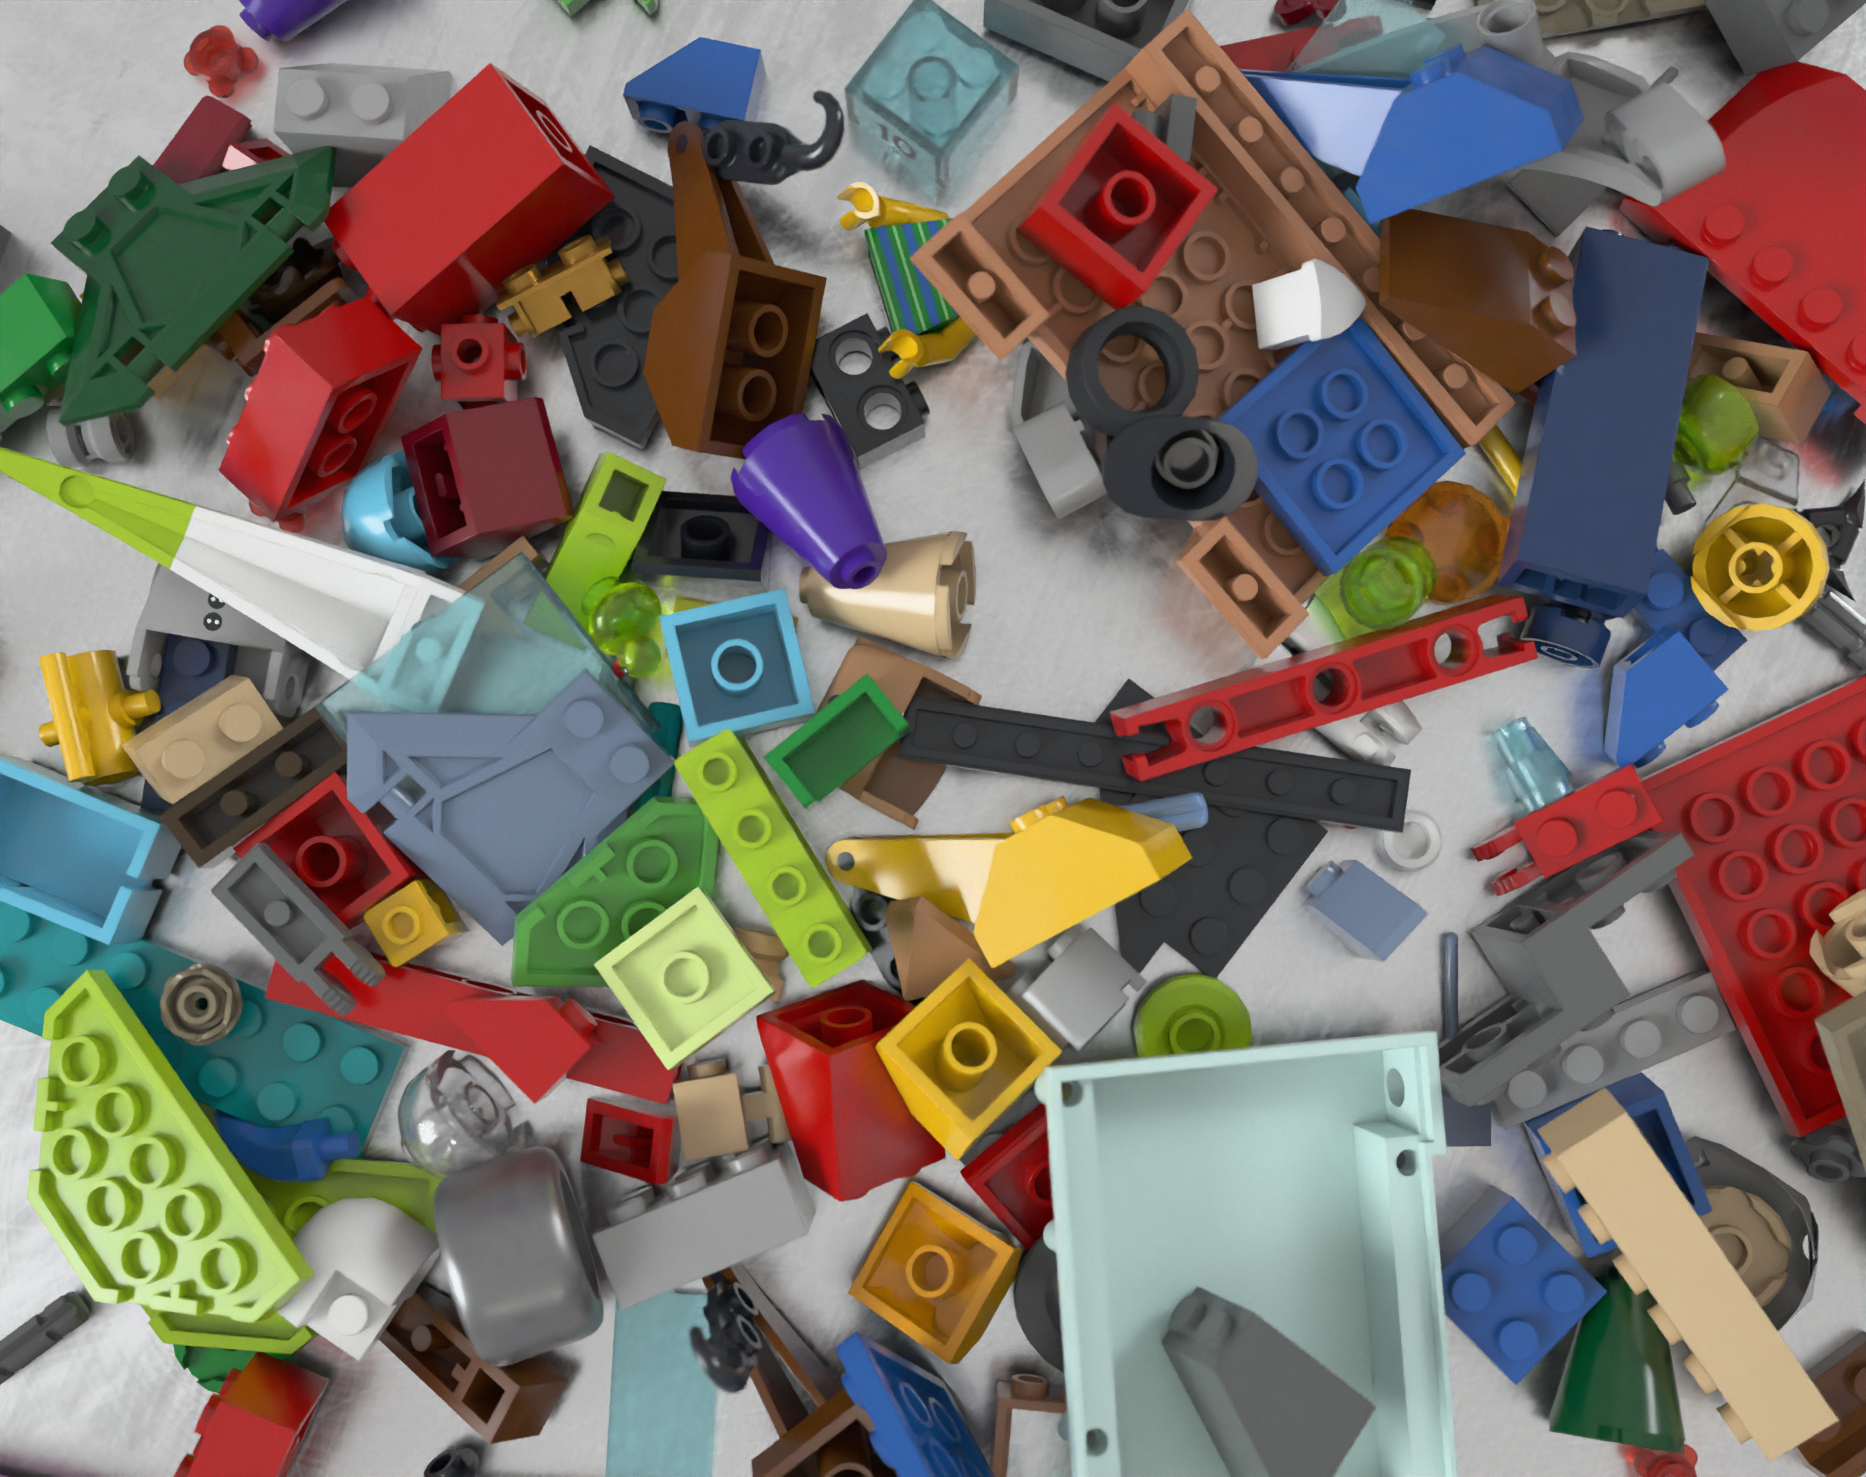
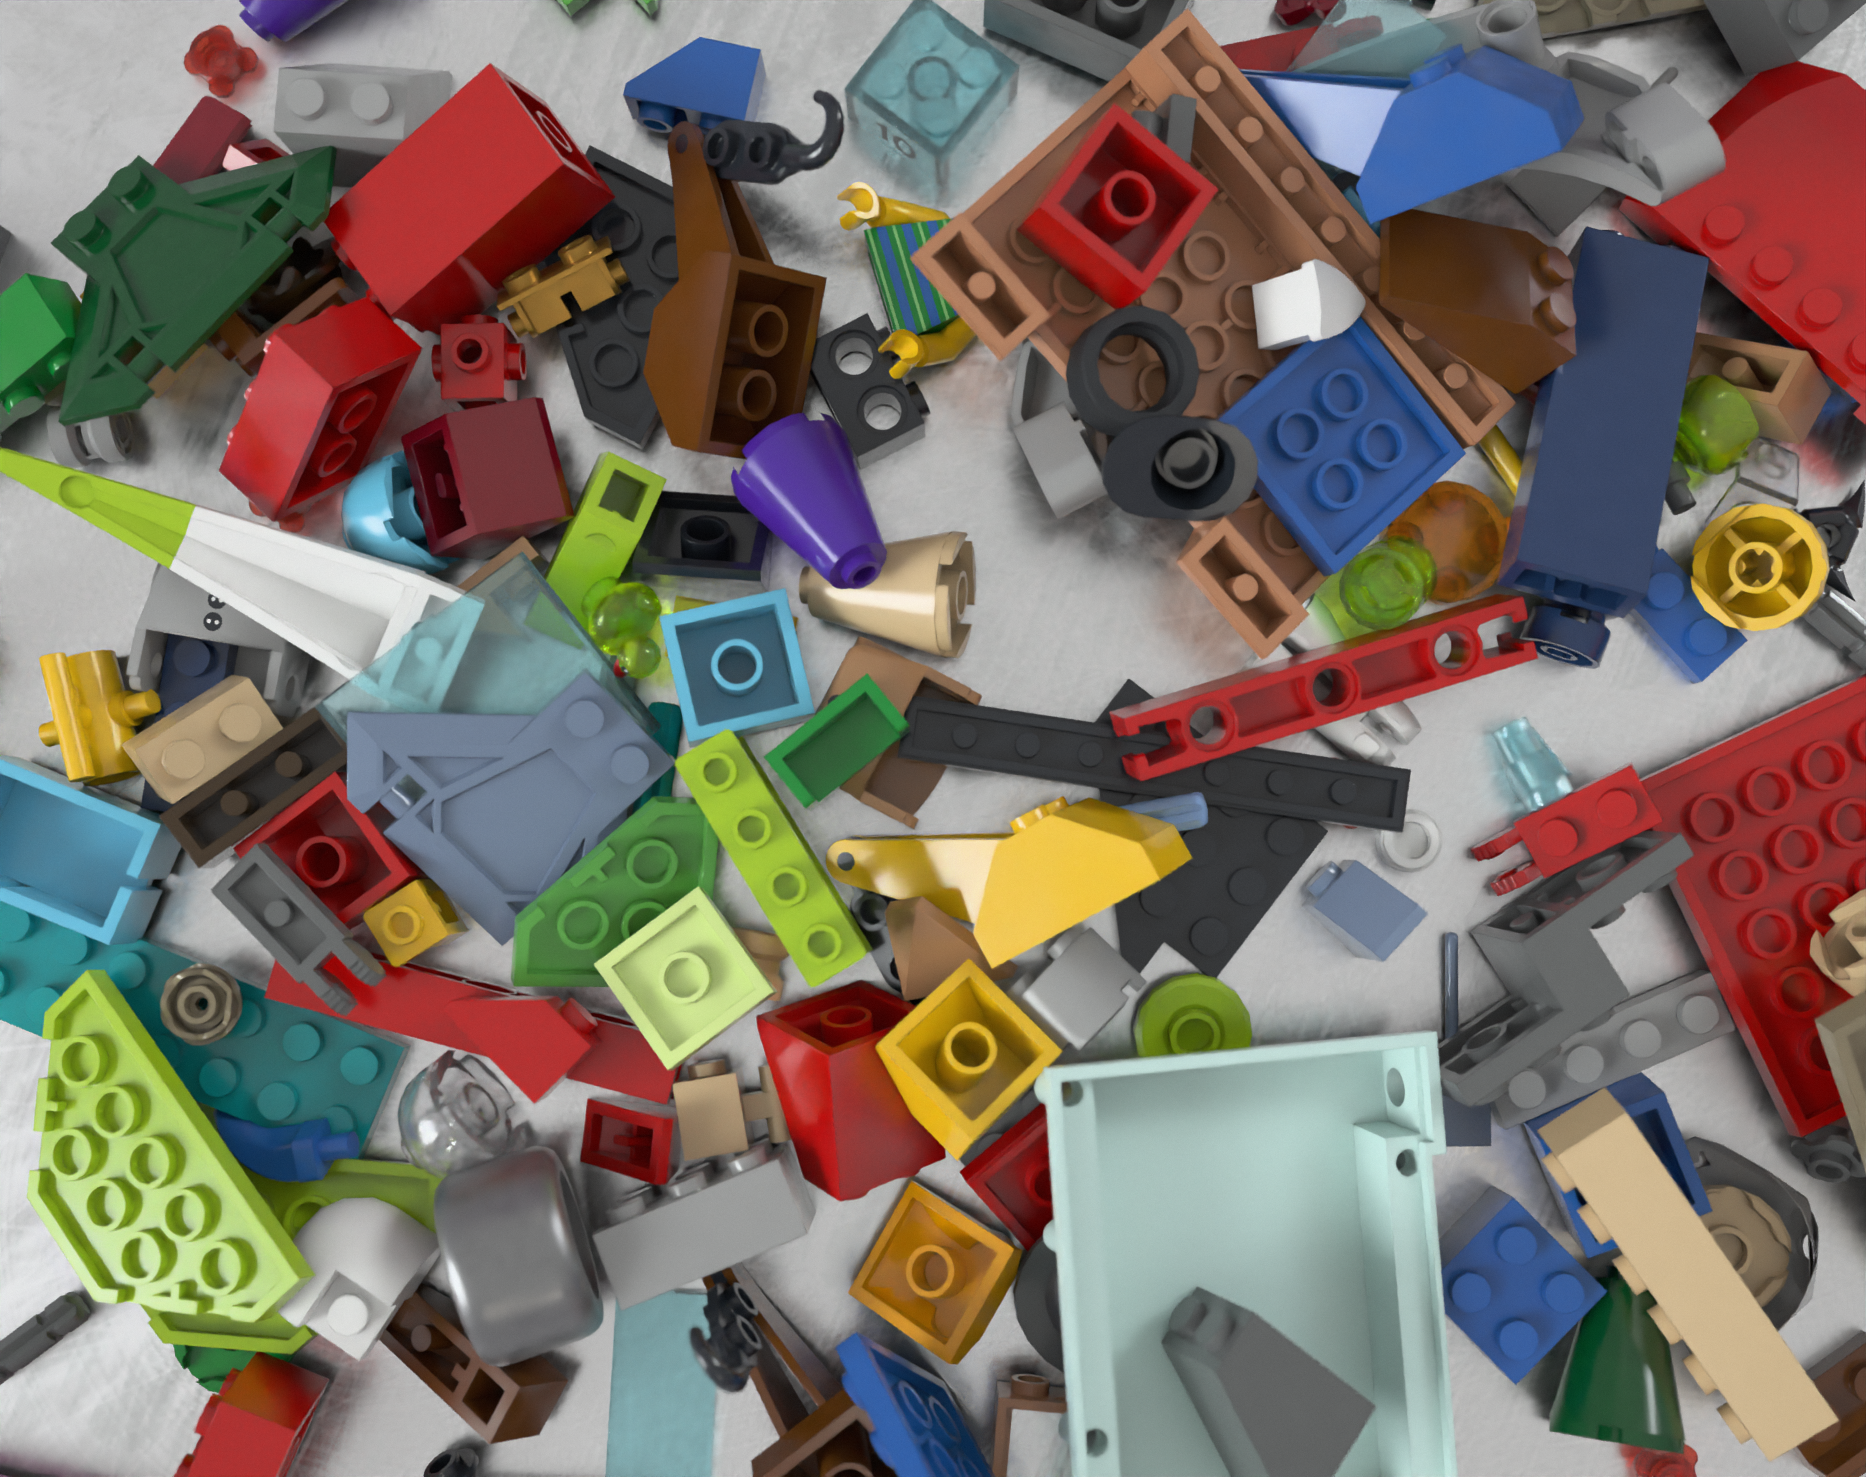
(1656, 694): blue slope -> none

